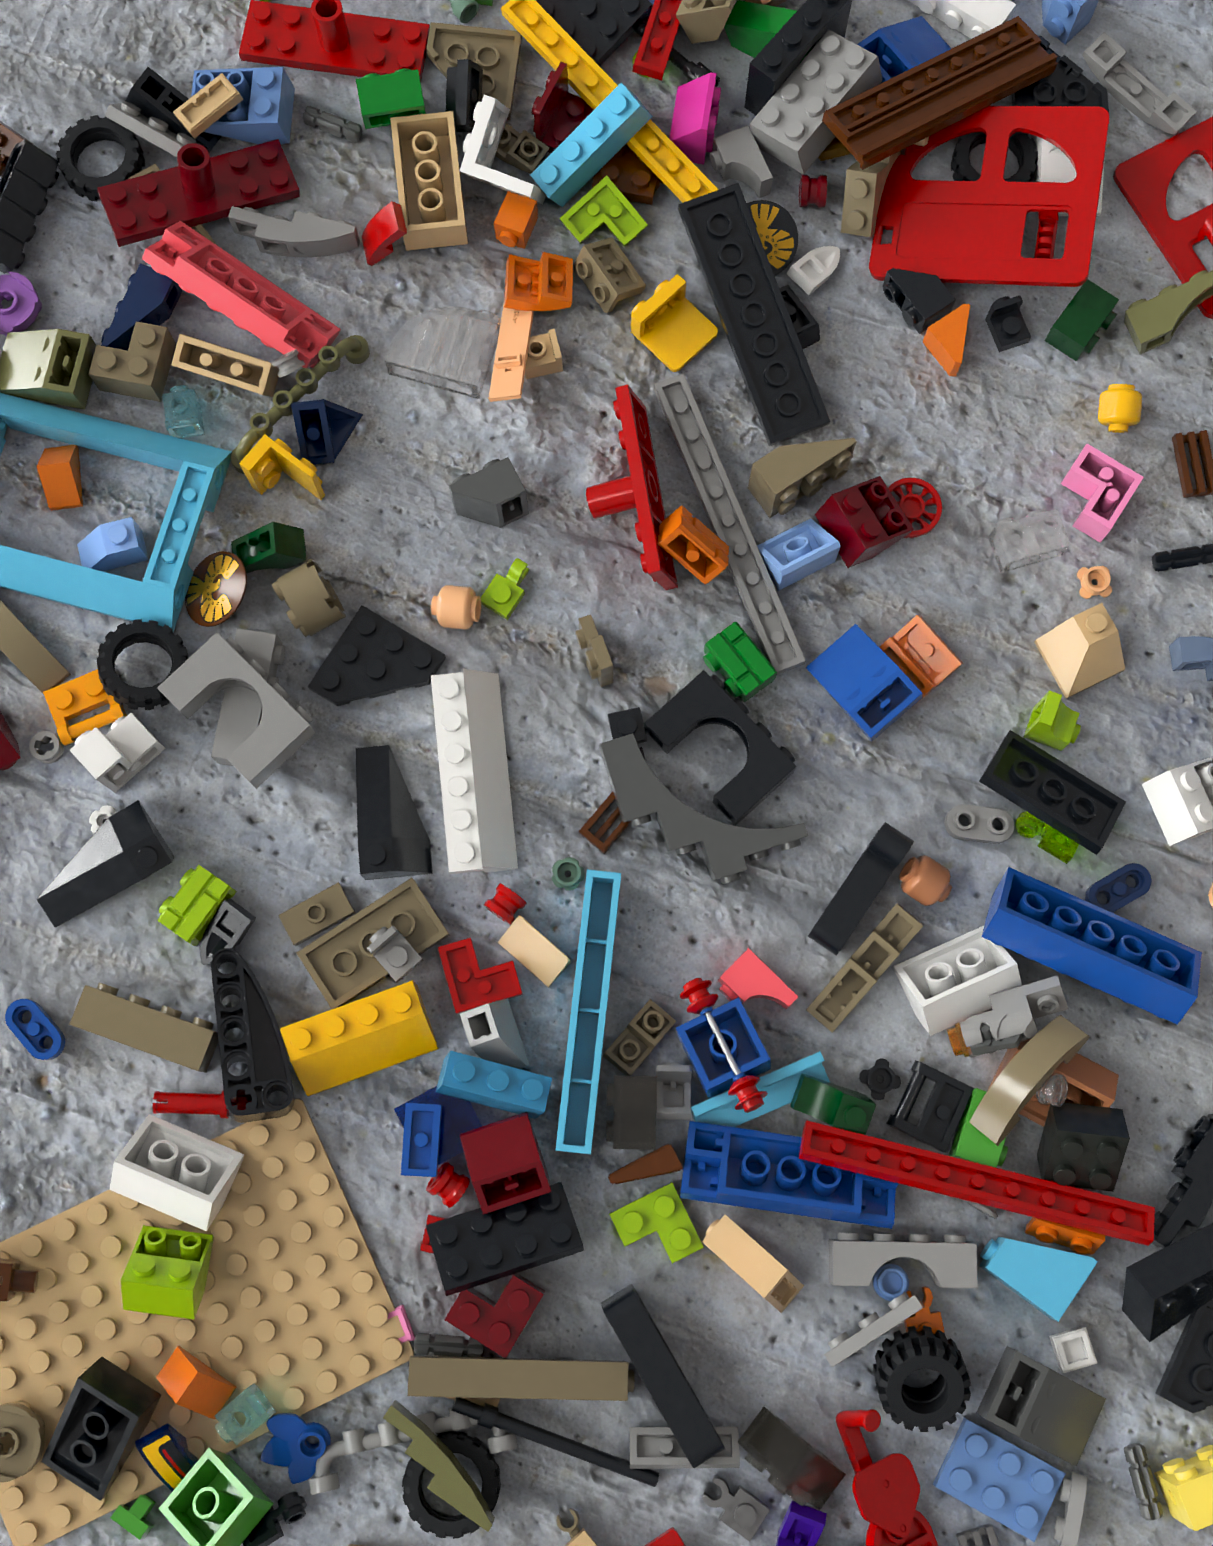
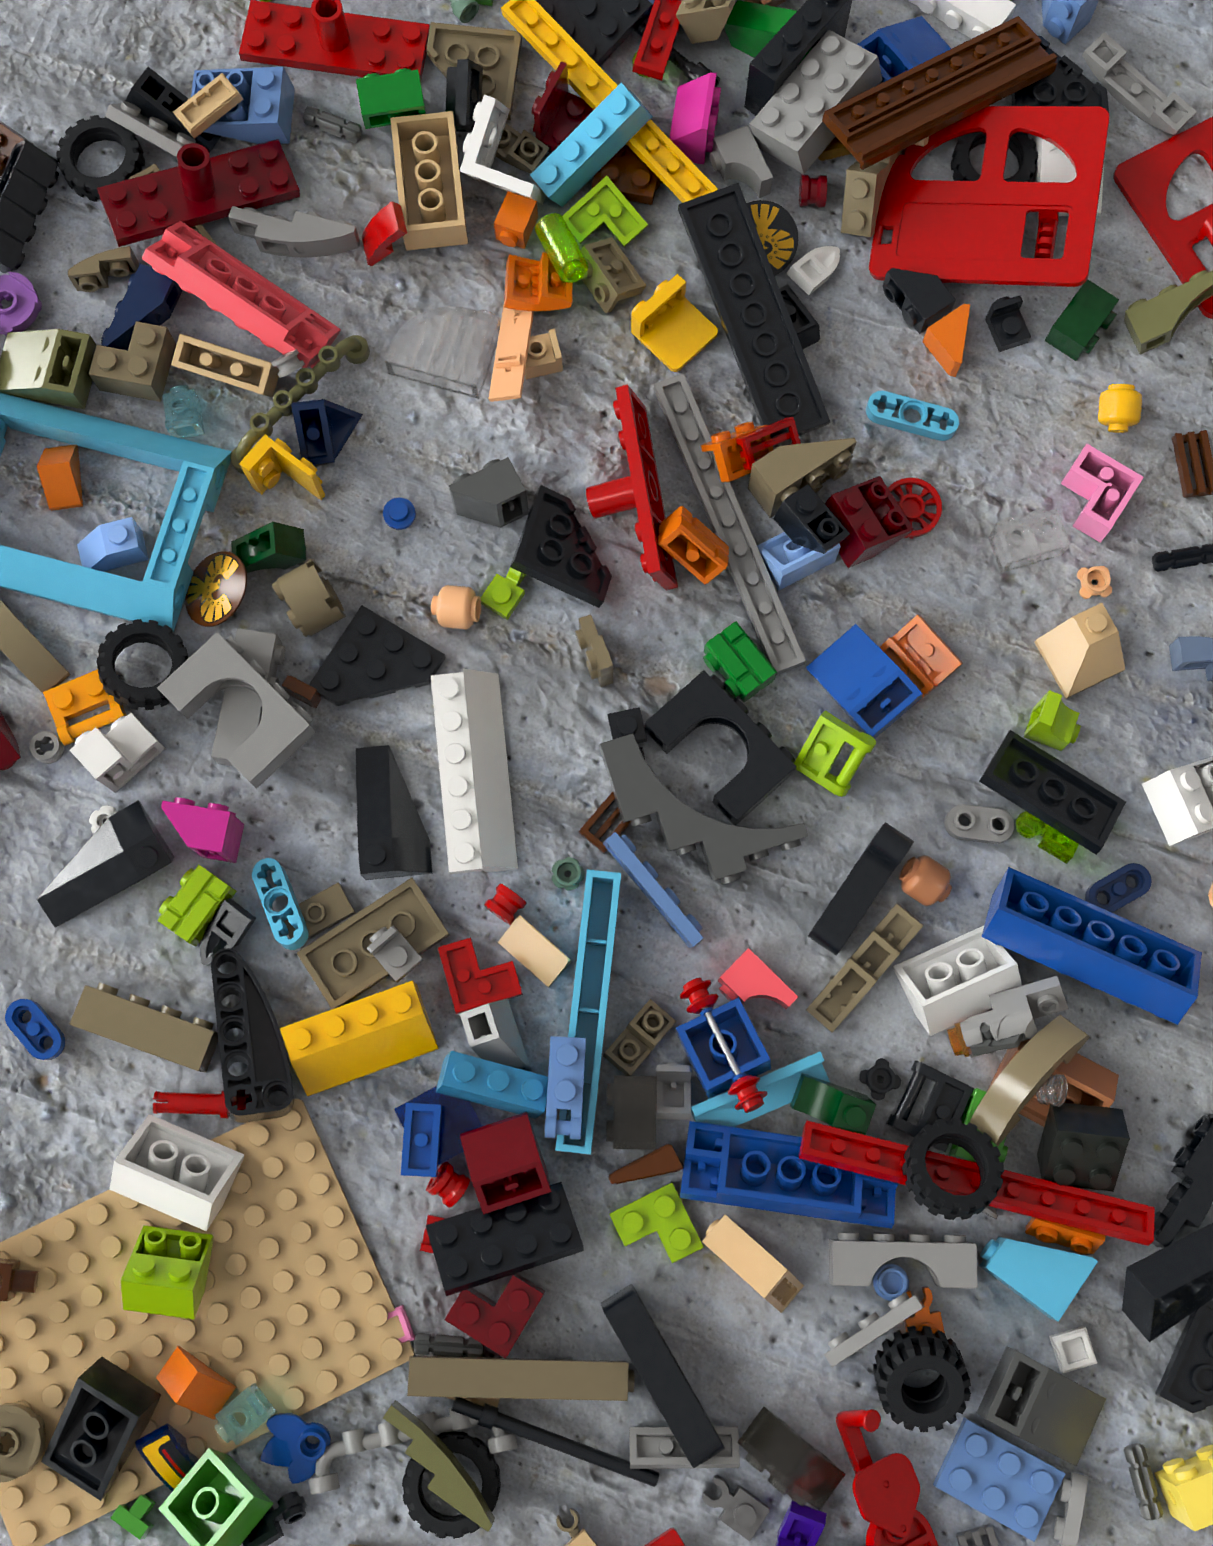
(94, 271): none -> dark tan slope
(207, 831): none -> dark pink slope
(291, 912): none -> medium azure beam
(301, 691): none -> reddish brown tile
(399, 513): none -> blue plate
(560, 550): none -> black plate
(561, 248): none -> clear neon green brick
(565, 1086): none -> medium blue plate
(663, 899): none -> medium blue plate
(727, 451): none -> orange bracket
(748, 450): none -> red tile
(810, 521): none -> black slope
(825, 746): none -> lime plate
(924, 408): none -> medium azure beam
(975, 1144): none -> black tyre

